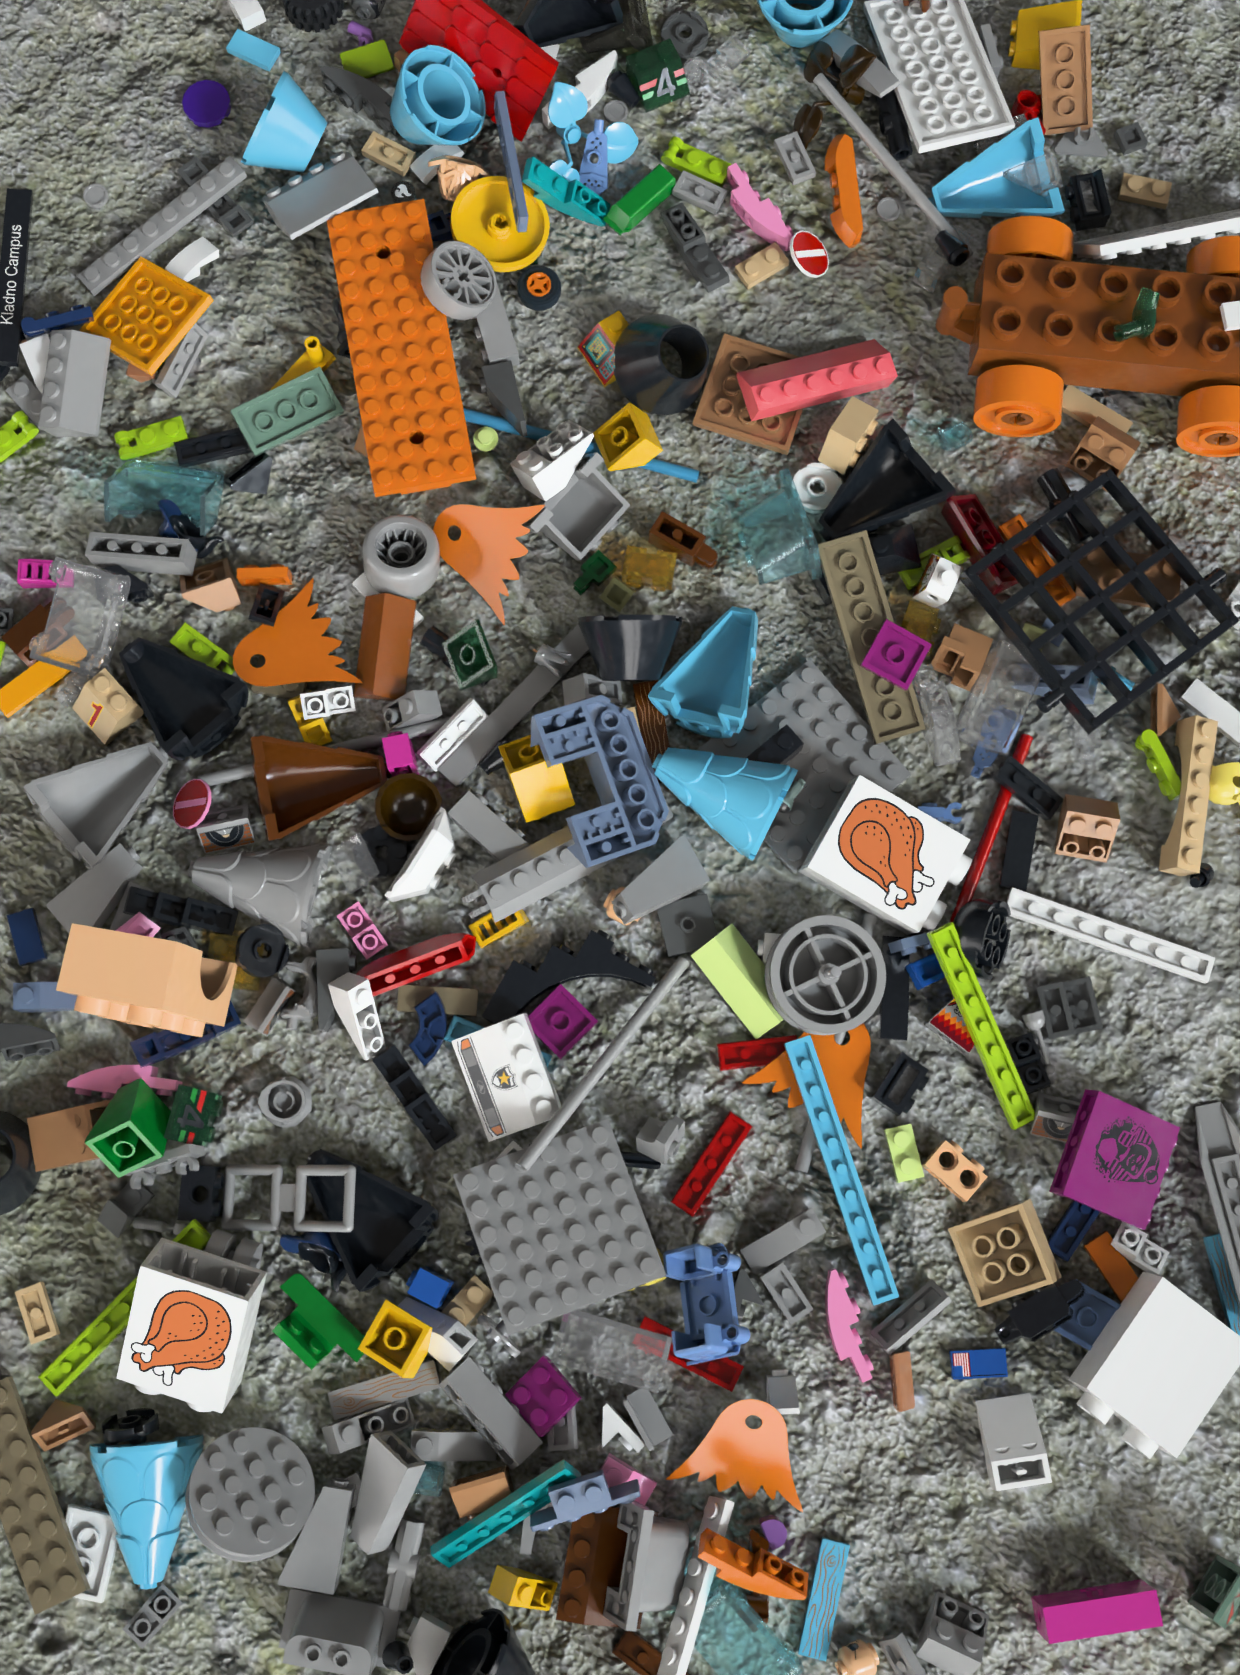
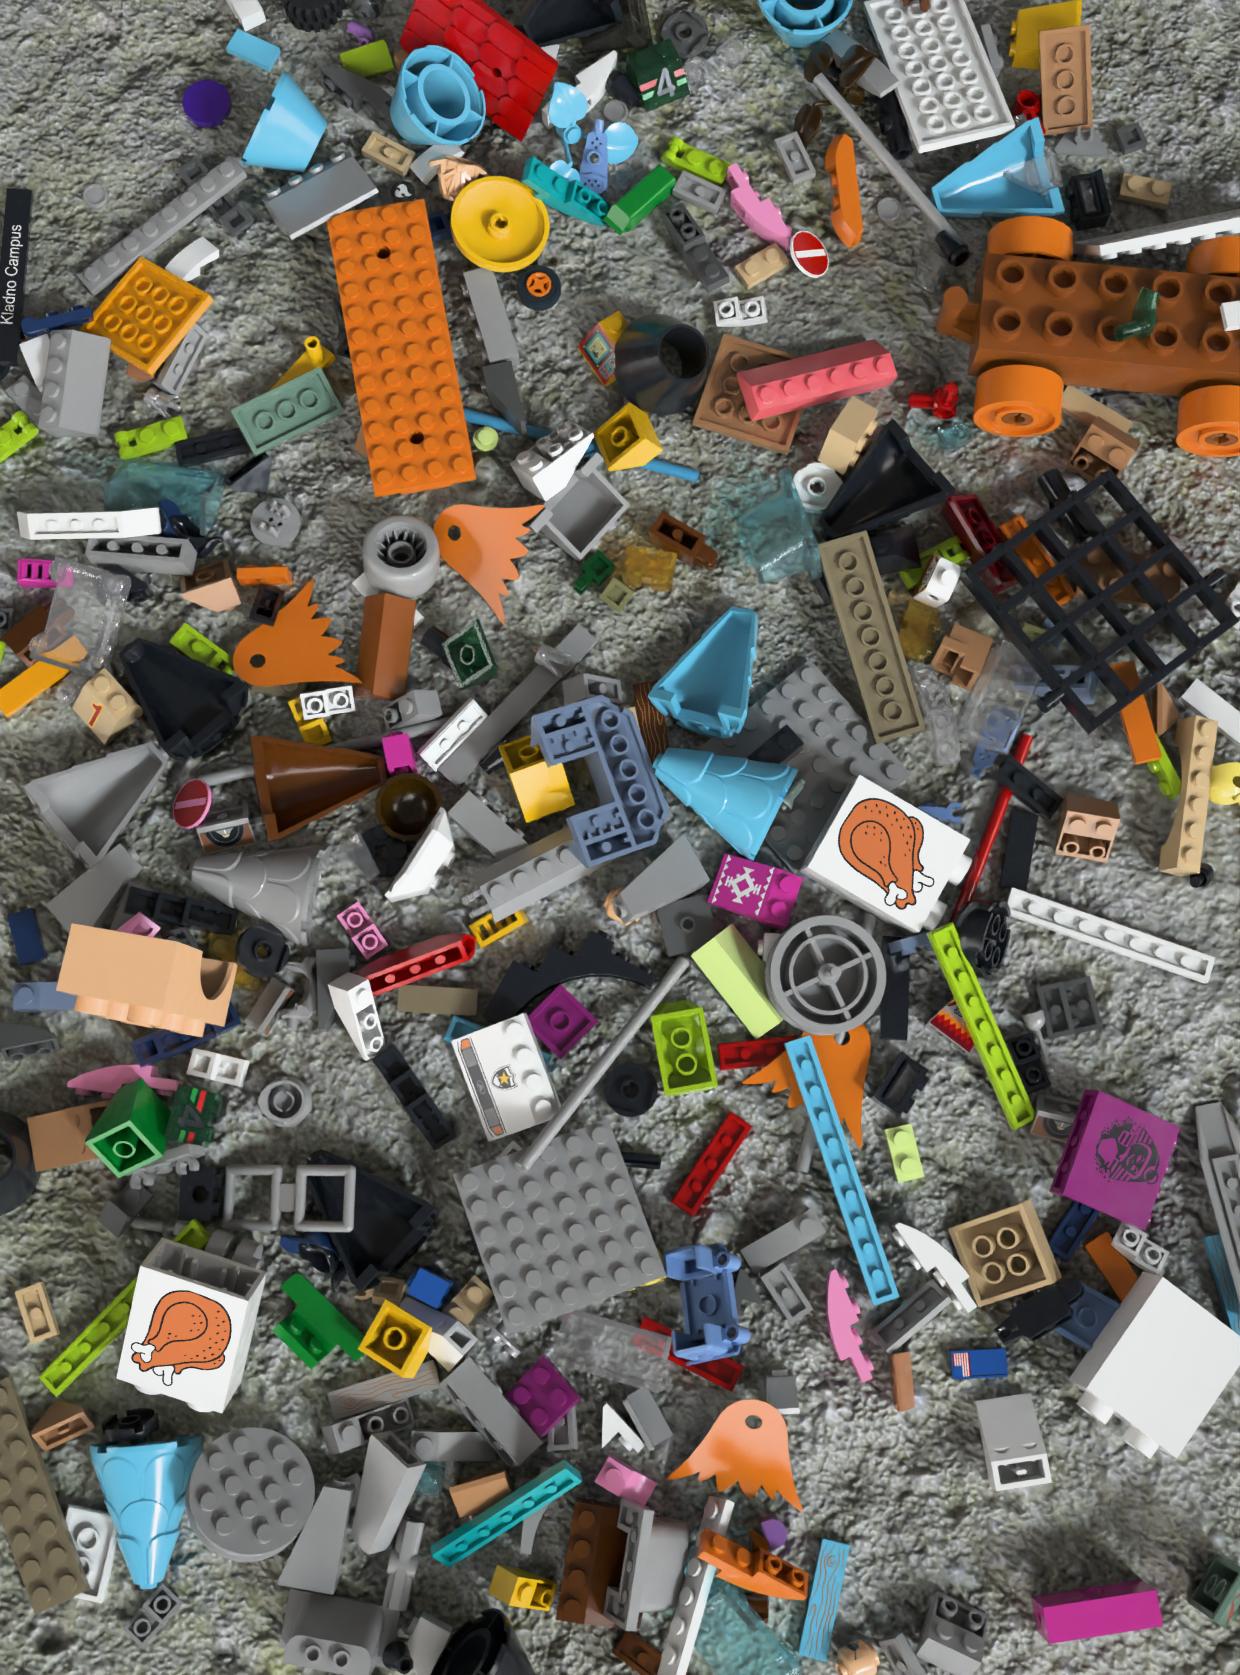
(89, 524): none -> white slope
(154, 398): none -> flat silver piece
(218, 1067): none -> white slope
(269, 532): none -> light grey plate
(389, 1289): none -> tan plate
(431, 1028): dark blue tile -> none
(464, 275): light grey piece -> none
(510, 162): sand blue tile -> none
(582, 1497): sand blue bracket -> none
(630, 644): black cone -> none
(640, 1102): none -> black plate
(660, 1139): light grey brick -> none
(683, 1048): none -> lime slope
(738, 313): none -> white slope
(755, 891): none -> dark pink slope
(895, 655): magenta plate -> none
(925, 971): blue tile -> none
(930, 1254): none -> white slope
(941, 402): none -> red axle
(951, 1176): light nougat brick -> none
(1137, 719): none -> orange tile

